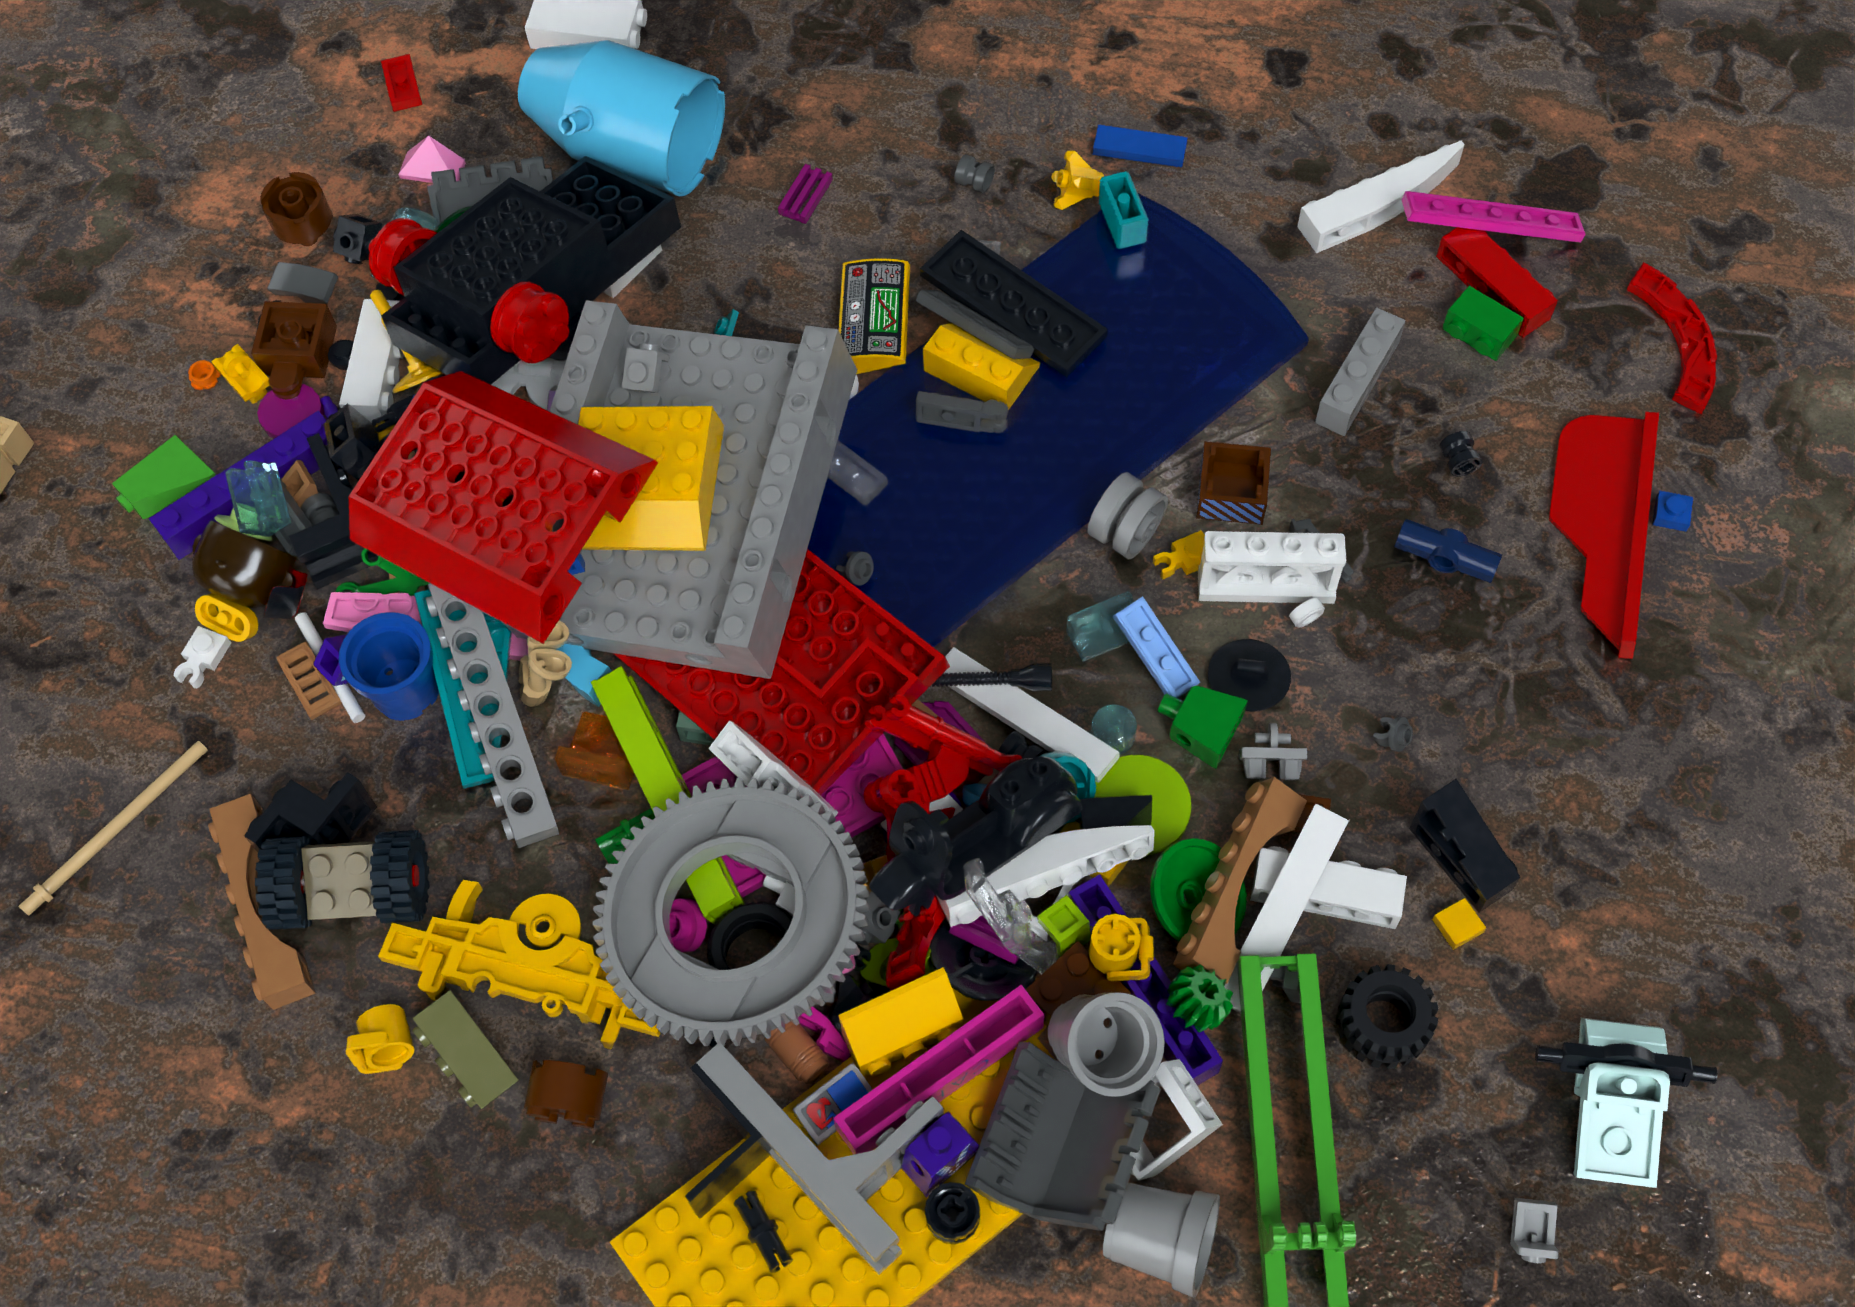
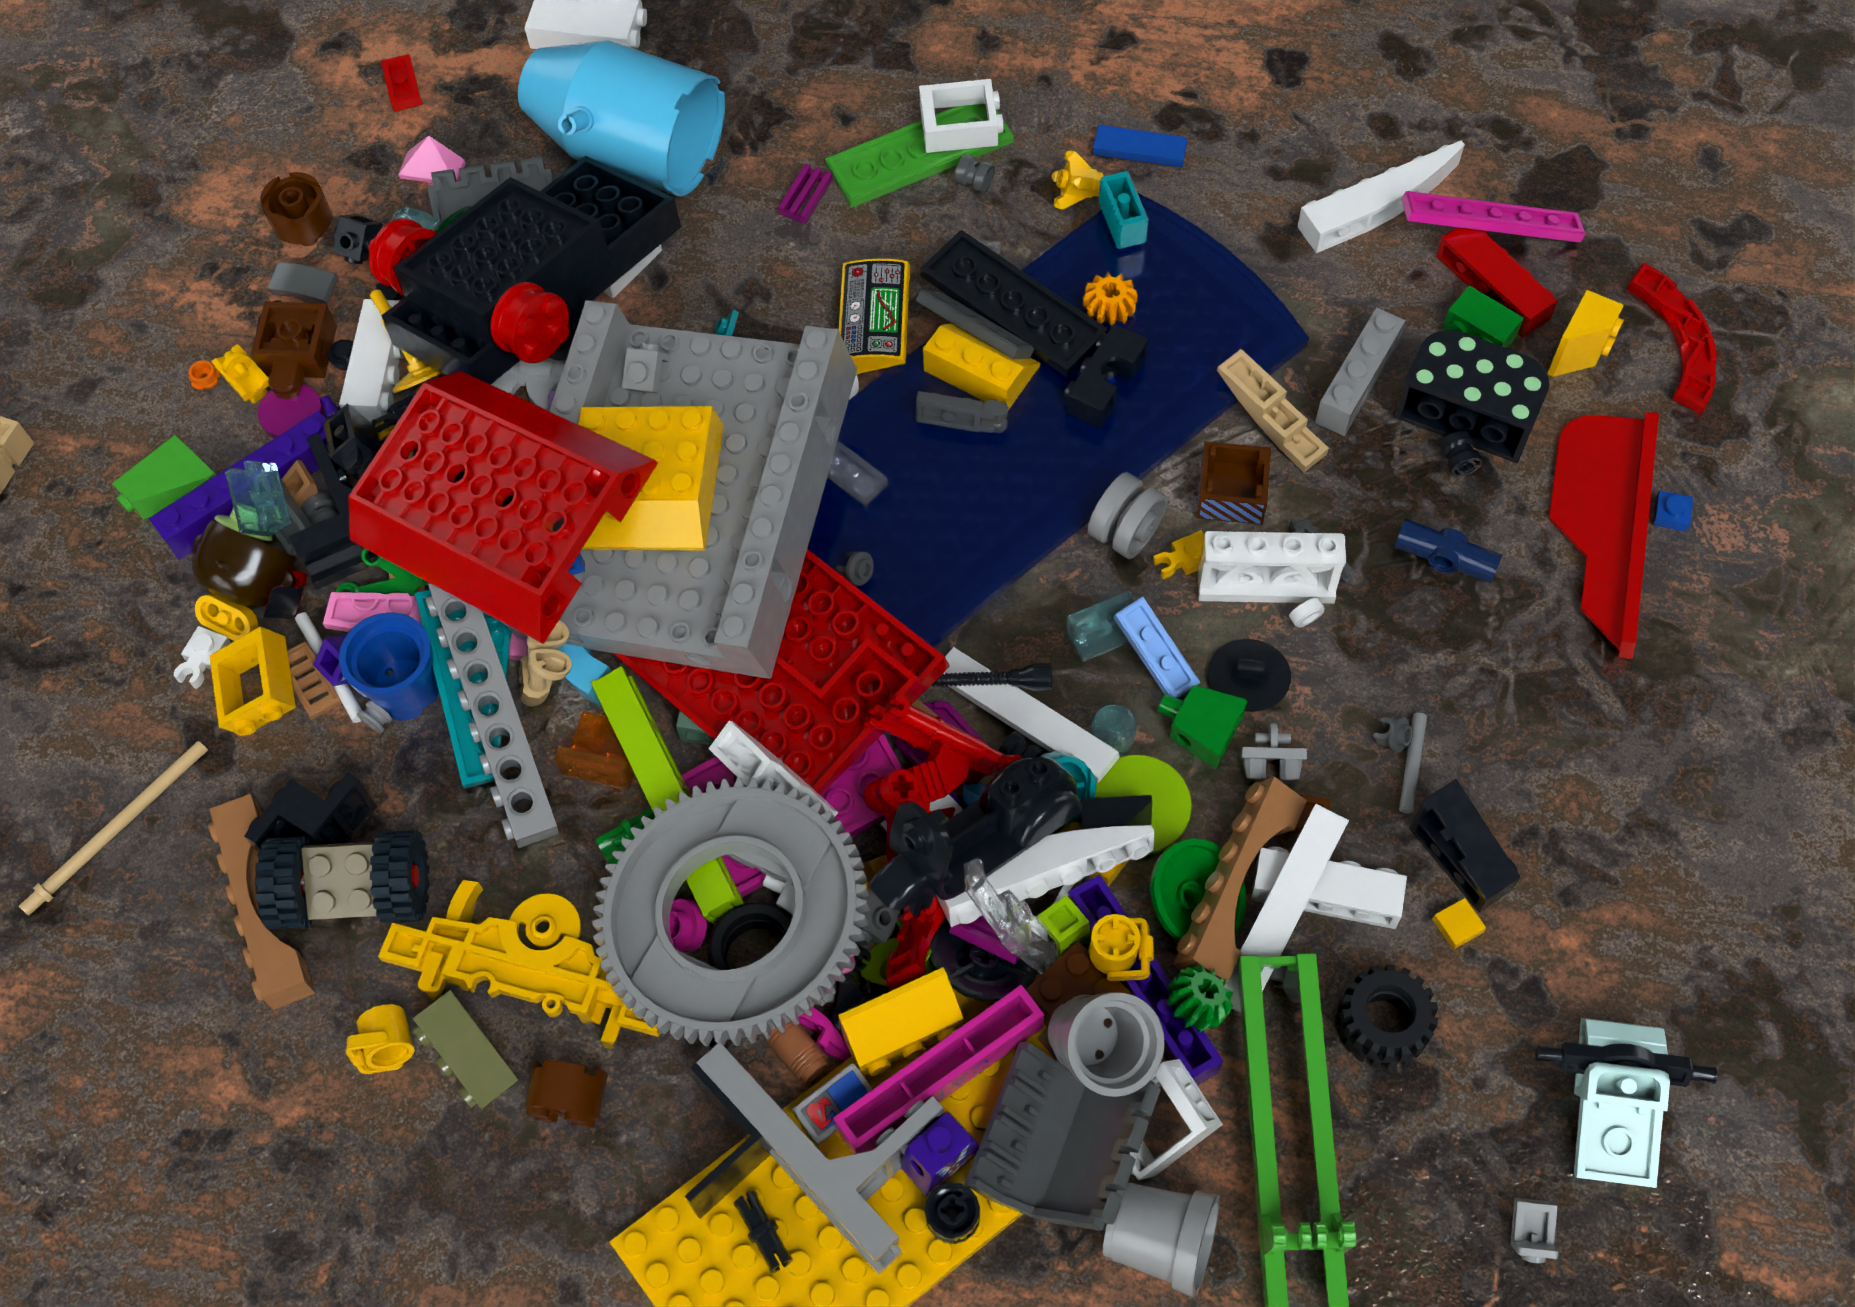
(227, 664): none -> yellow window
(374, 717): none -> light grey bush
(901, 157): none -> bright green tile
(960, 135): none -> white window
(1110, 299): none -> light orange gear
(1116, 354): none -> black arch
(1271, 411): none -> tan slope
(1413, 764): none -> light grey bar
(1474, 388): none -> black brick
(1587, 334): none -> yellow slope

